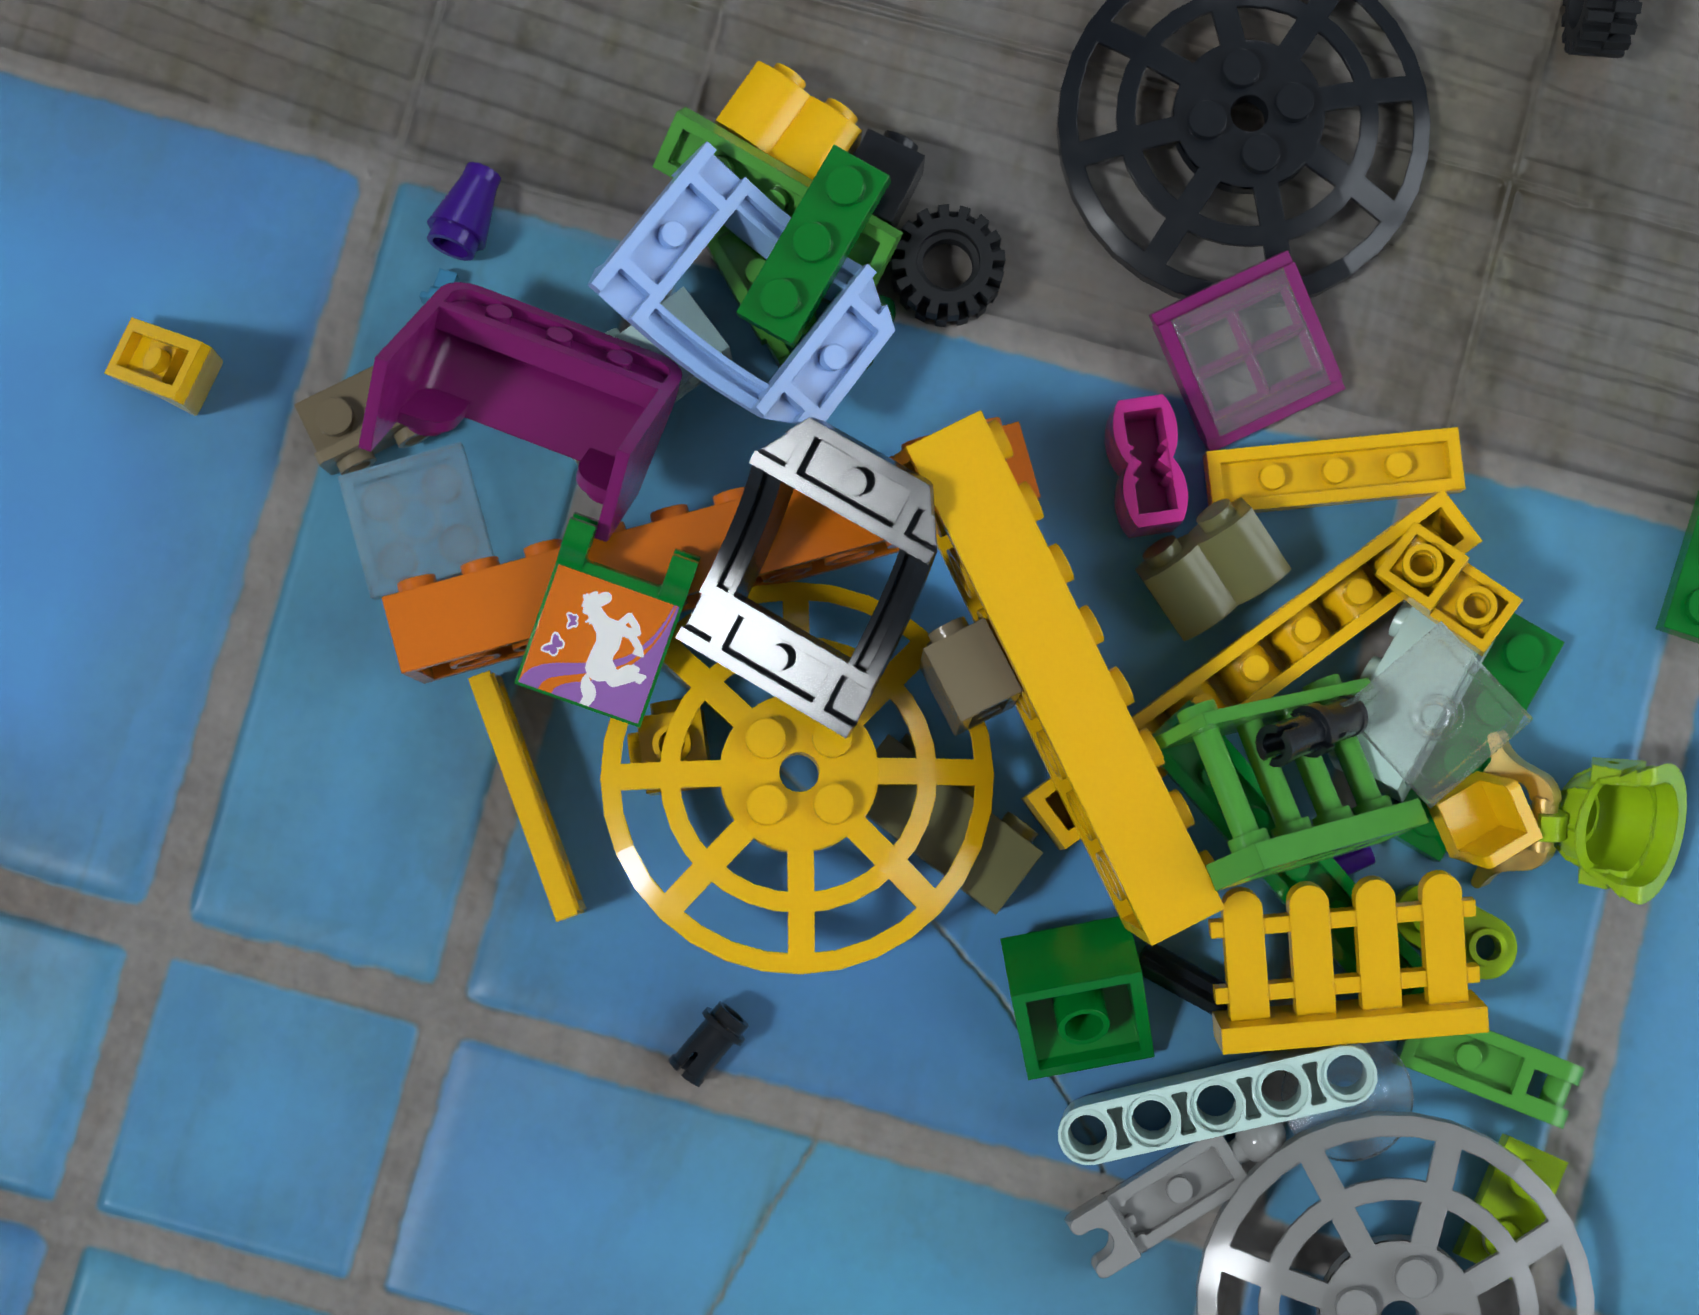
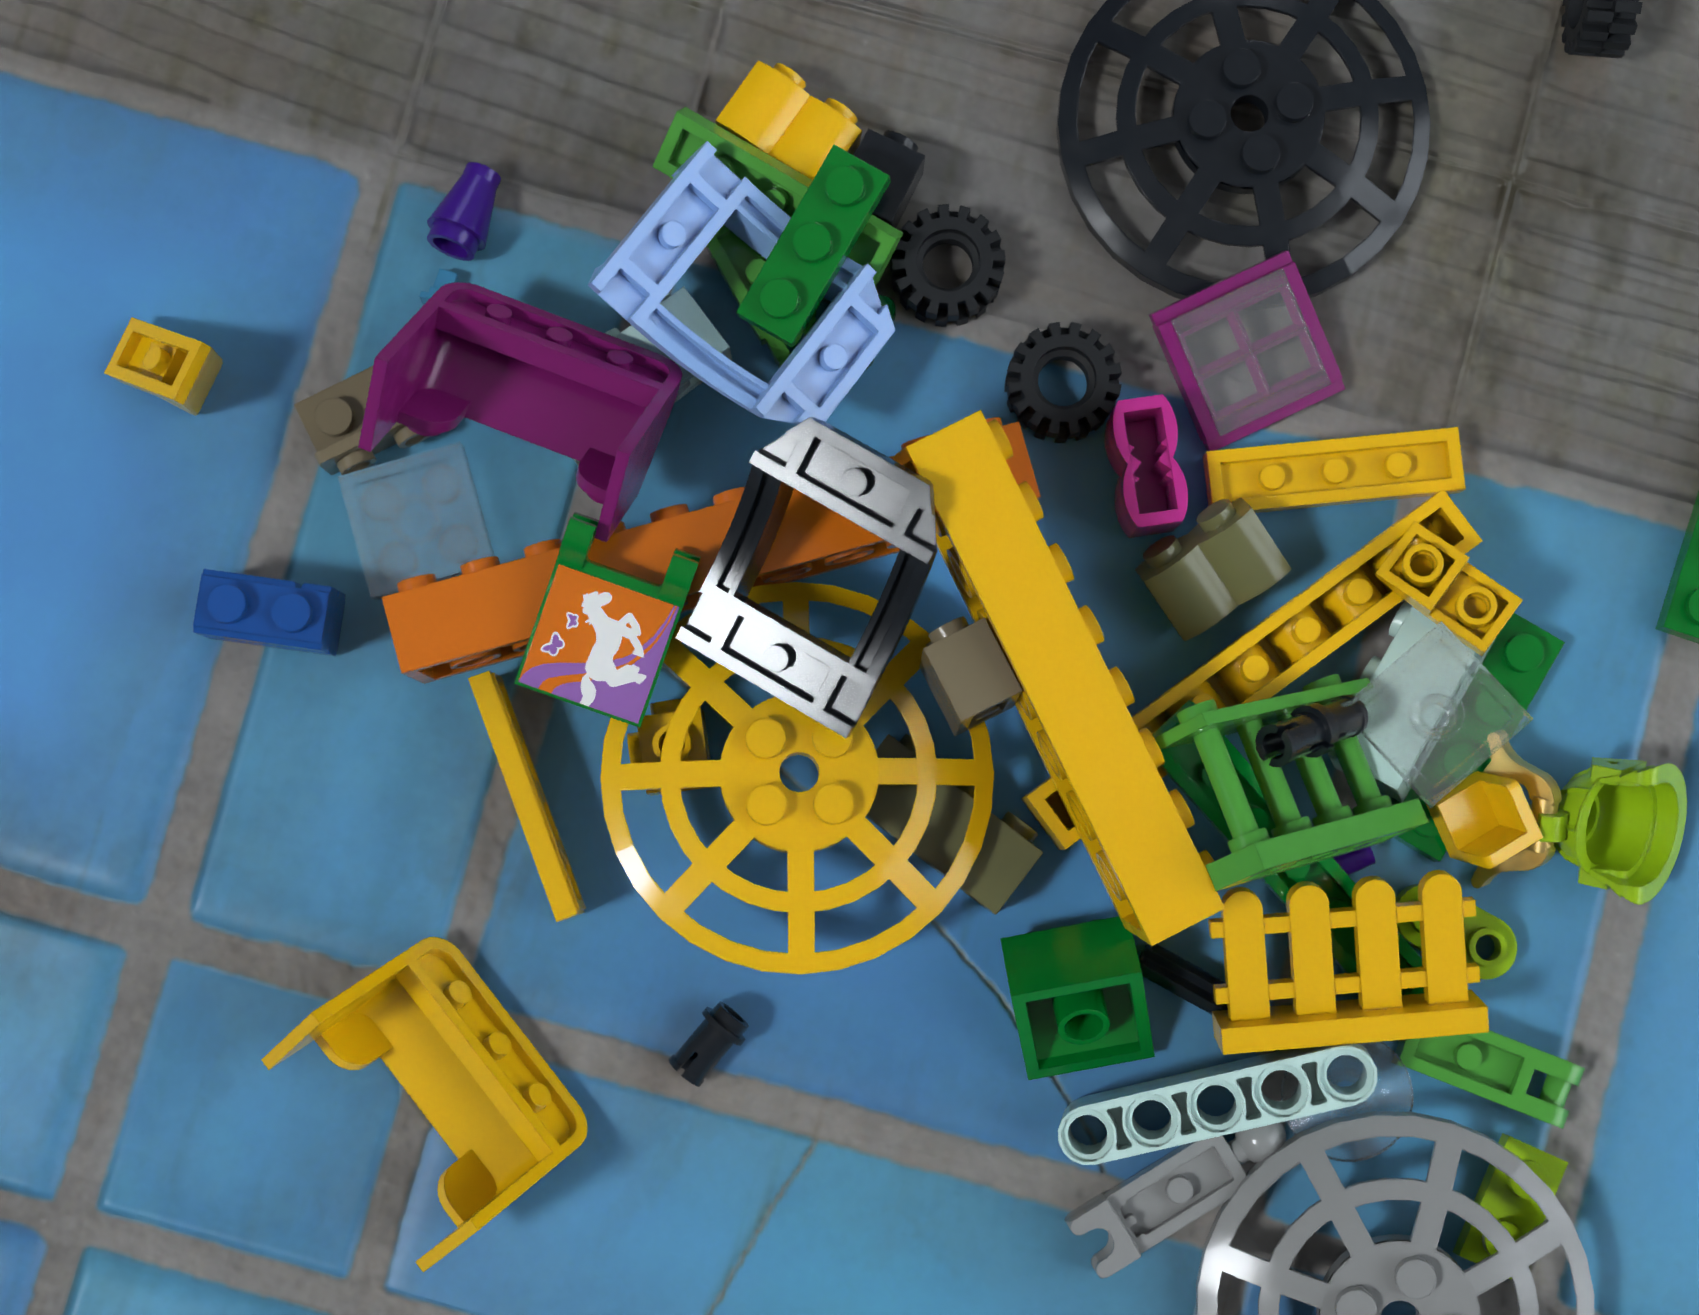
(269, 612): none -> blue brick
(462, 1069): none -> yellow windscreen
(1068, 345): none -> black tyre

